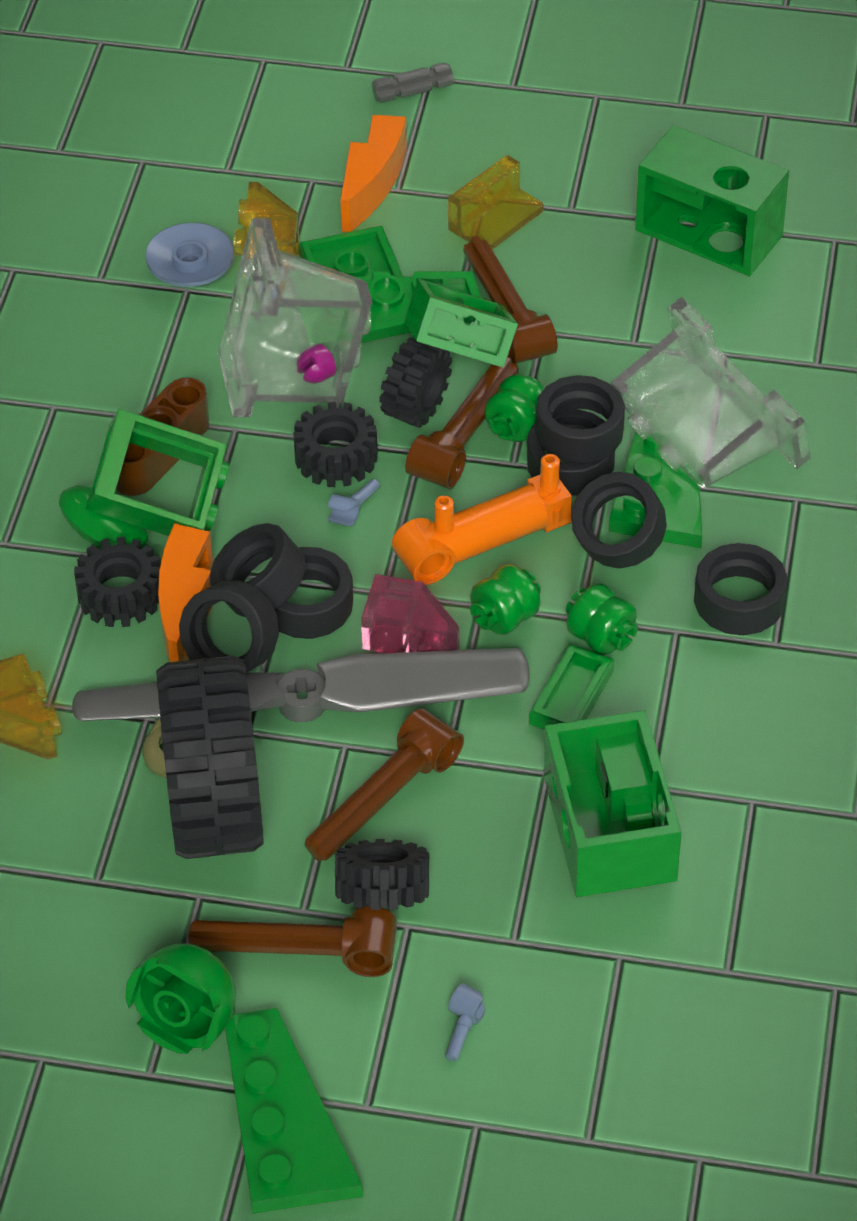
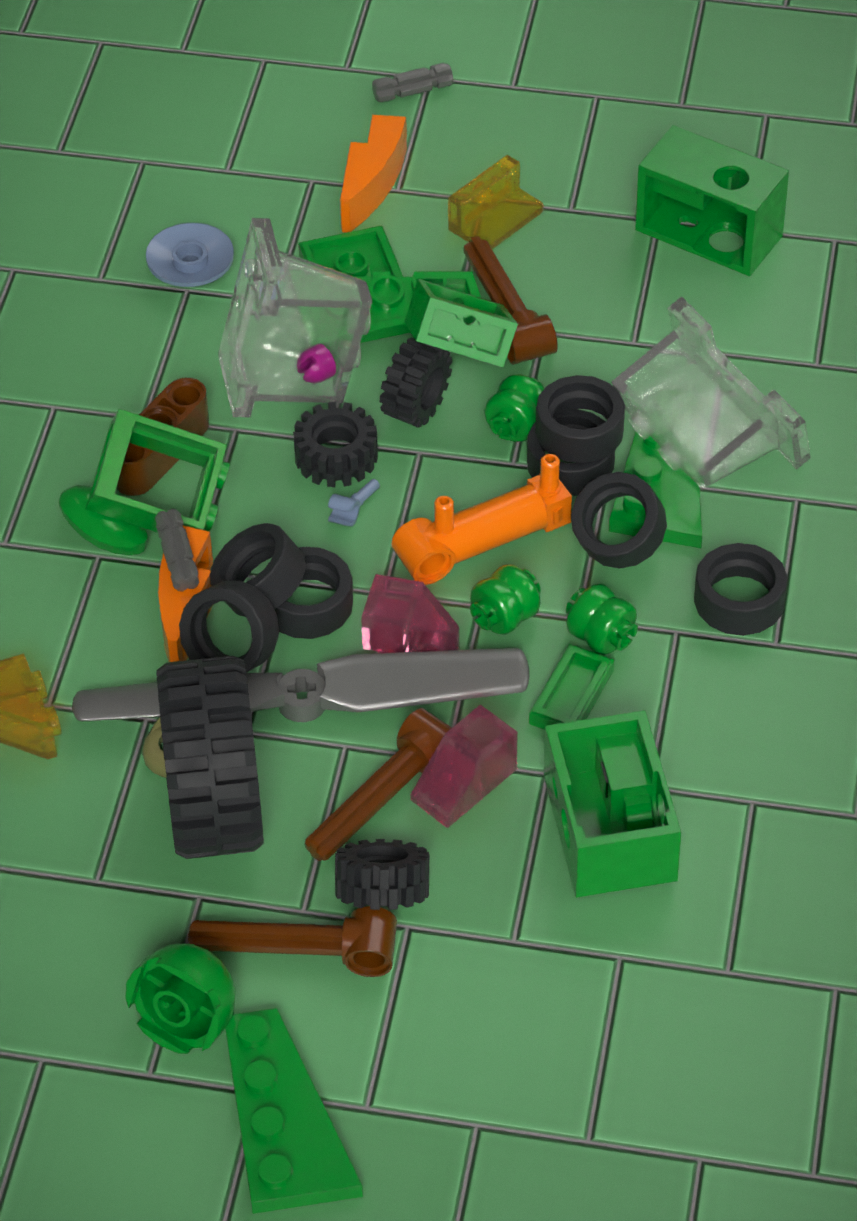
(113, 562): black tyre -> none
(177, 550): none -> dark grey axle
(264, 204): clear yellow slope -> none
(442, 454): reddish brown axle -> none
(466, 766): none -> clear pink slope
(469, 1006): sand blue hand -> none

